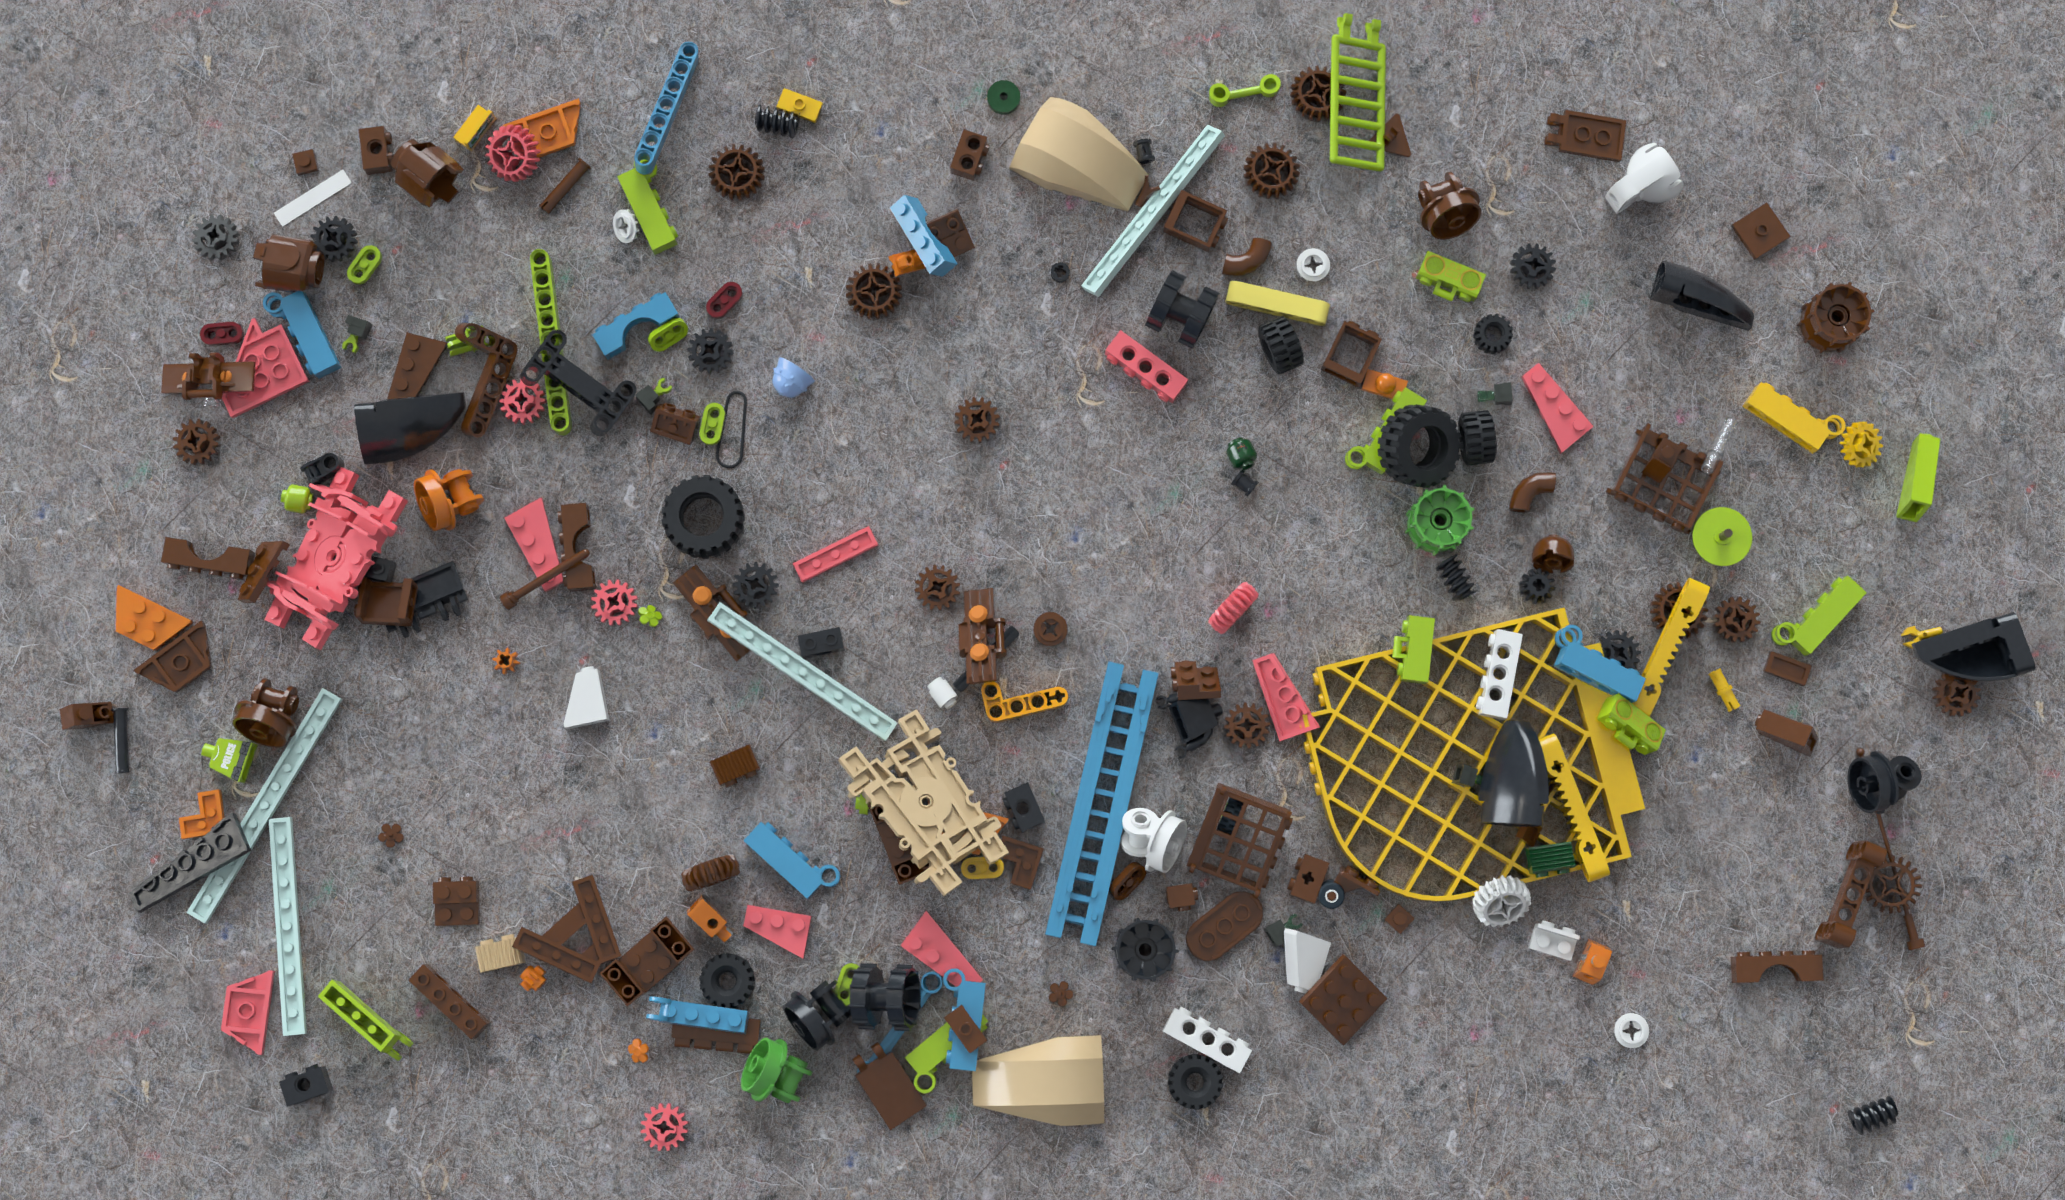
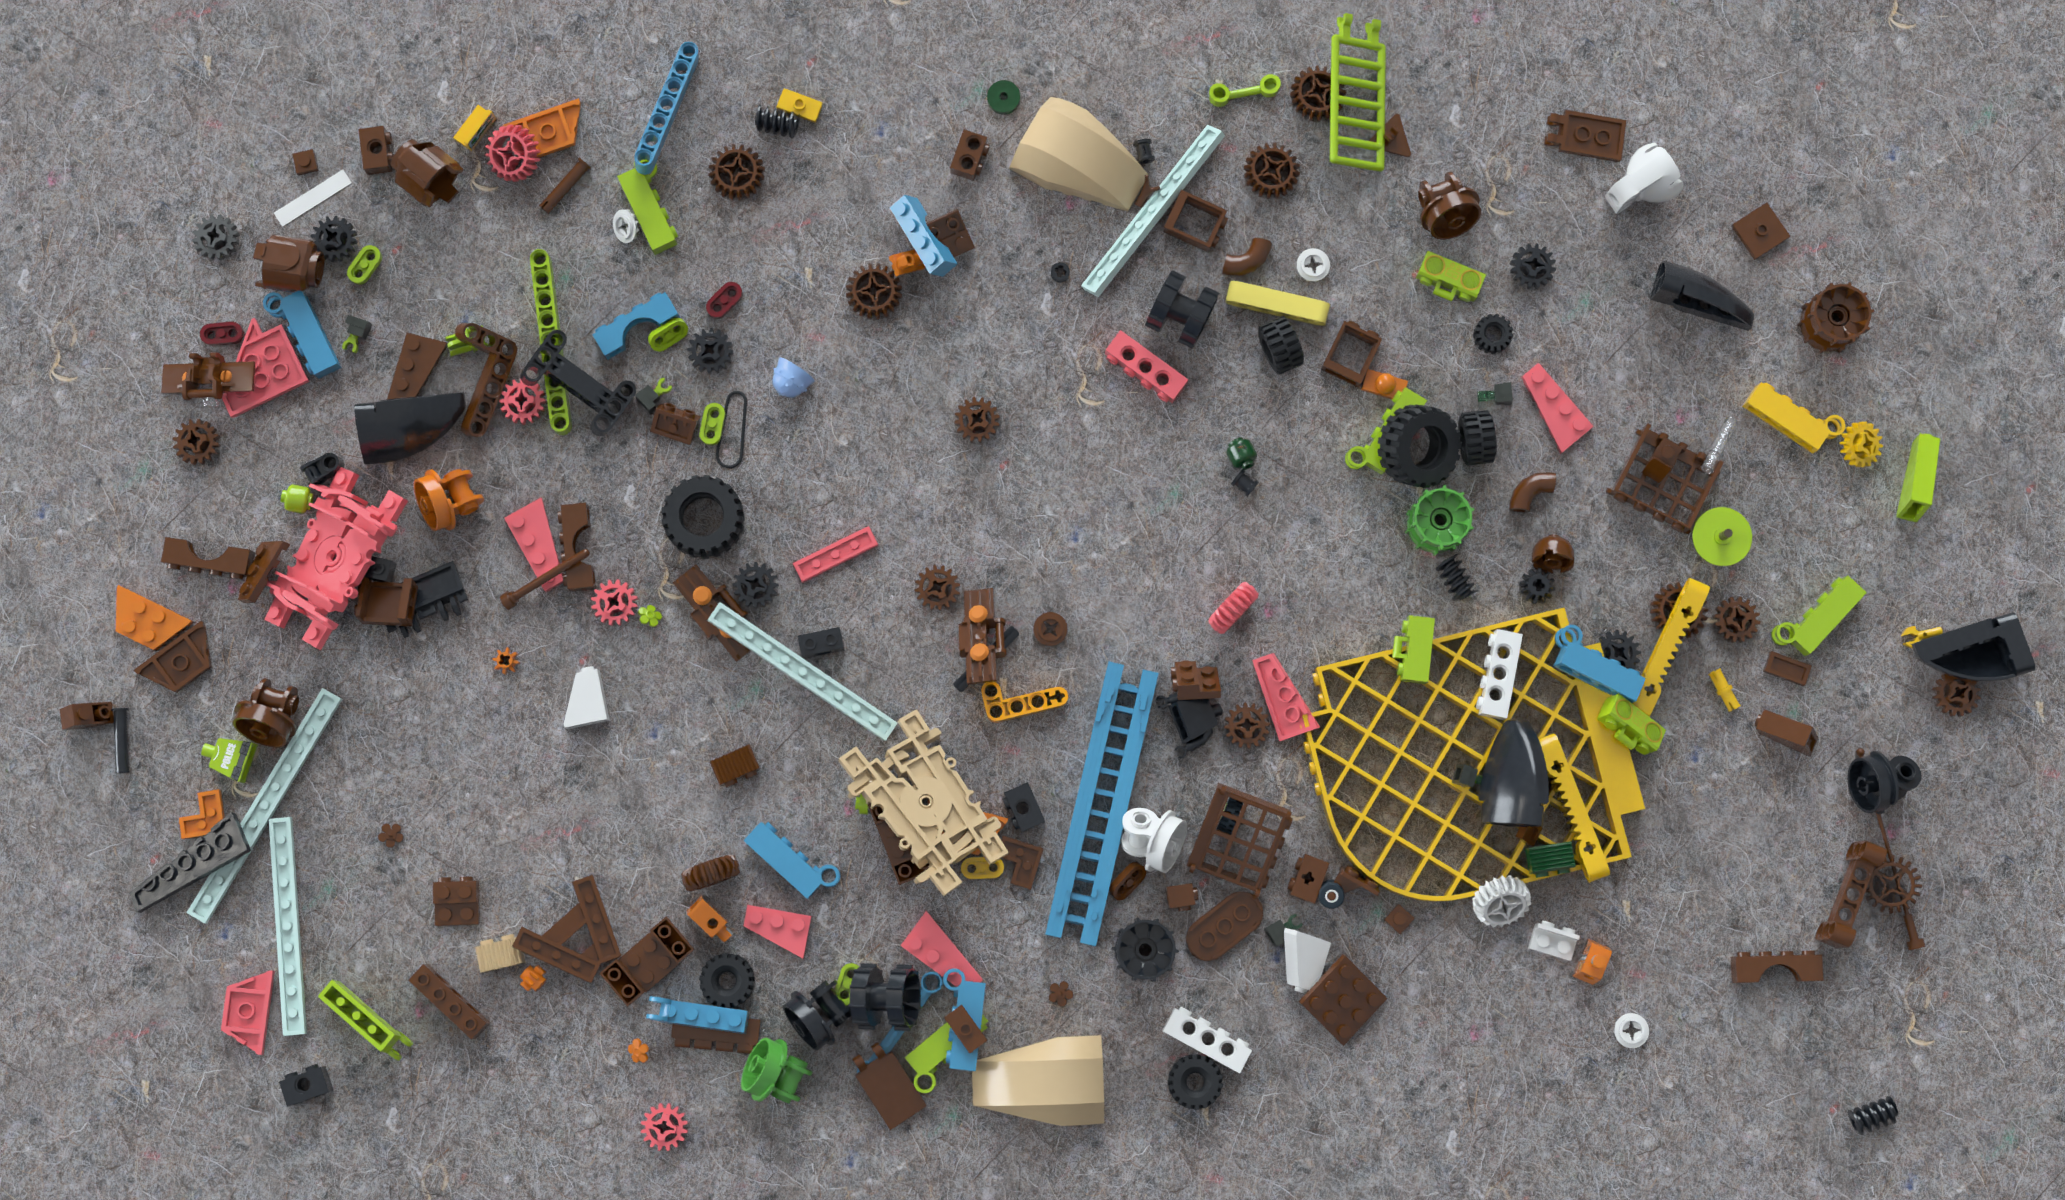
(942, 693): white brick -> none

